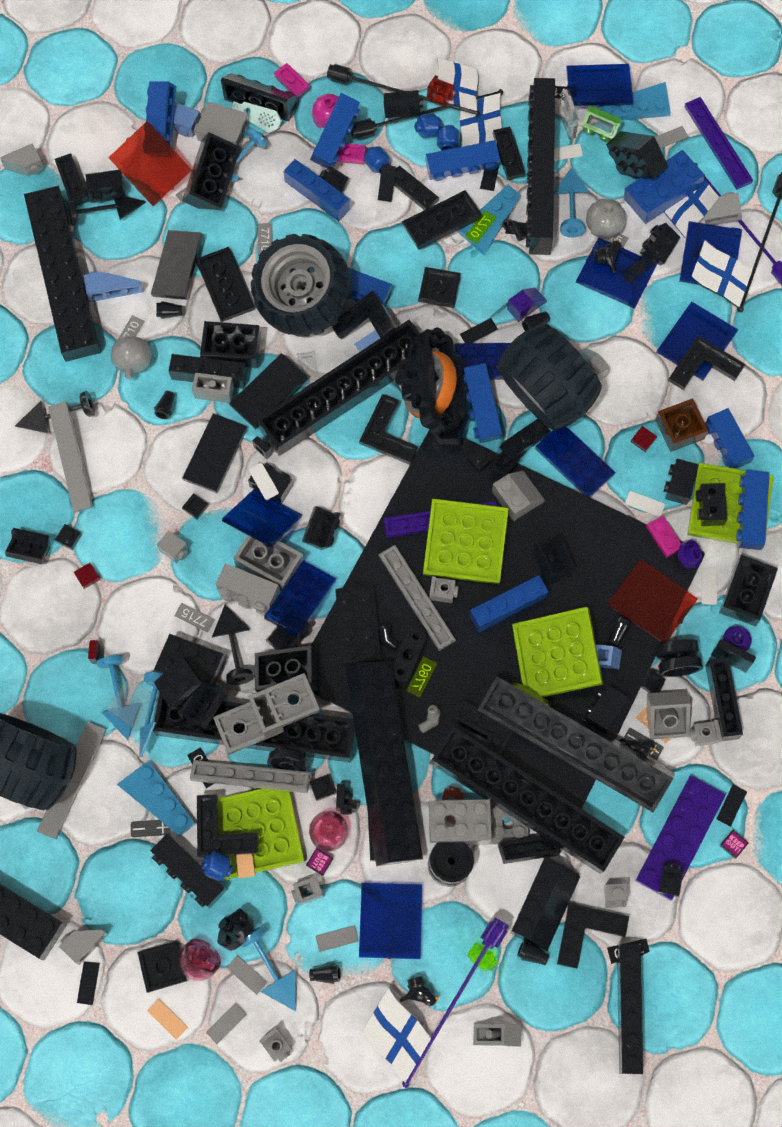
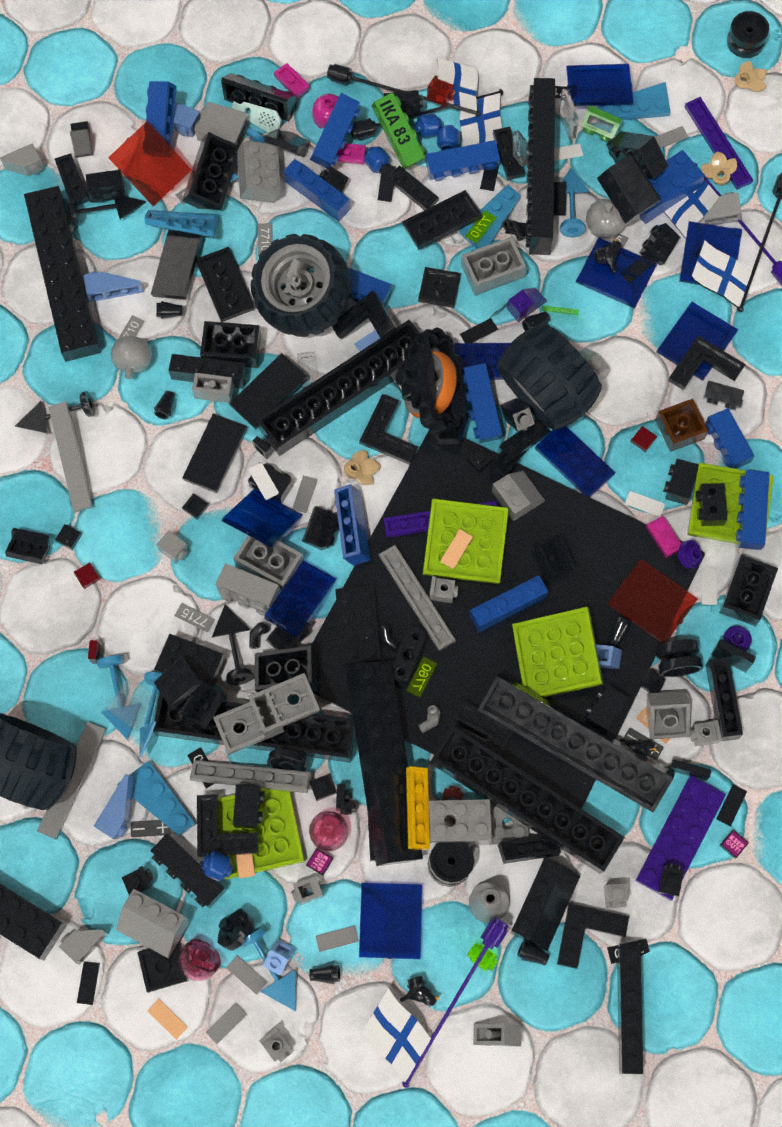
(81, 139): none -> slope
(116, 813): none -> medium blue slope
(138, 880): none -> black bracket
(151, 923): none -> light grey slope
(188, 222): none -> dark azure wing
(247, 806): none -> black brick
(254, 634): none -> black arm
(258, 171): none -> light grey brick
(278, 957): none -> light blue bracket
(286, 141): none -> black tile
(292, 273): none -> light grey arm
(304, 494): none -> light grey sticker
(352, 525): none -> blue brick
(364, 468): none -> tan plate
(398, 130): none -> bright green brick
(418, 808): none -> yellow plate
(456, 549): none -> light nougat sticker
(482, 908): none -> light grey cone
(493, 265): none -> light grey brick
(517, 414): none -> black brick
(520, 148): none -> clear tile
(559, 198): none -> black sticker
(560, 310): none -> clear neon green sticker
(629, 188): none -> black slope
(689, 769): none -> black tile
(718, 166): none -> tan plate
(723, 394): none -> black bracket
(747, 34): none -> black wheel
(752, 77): none -> tan plate

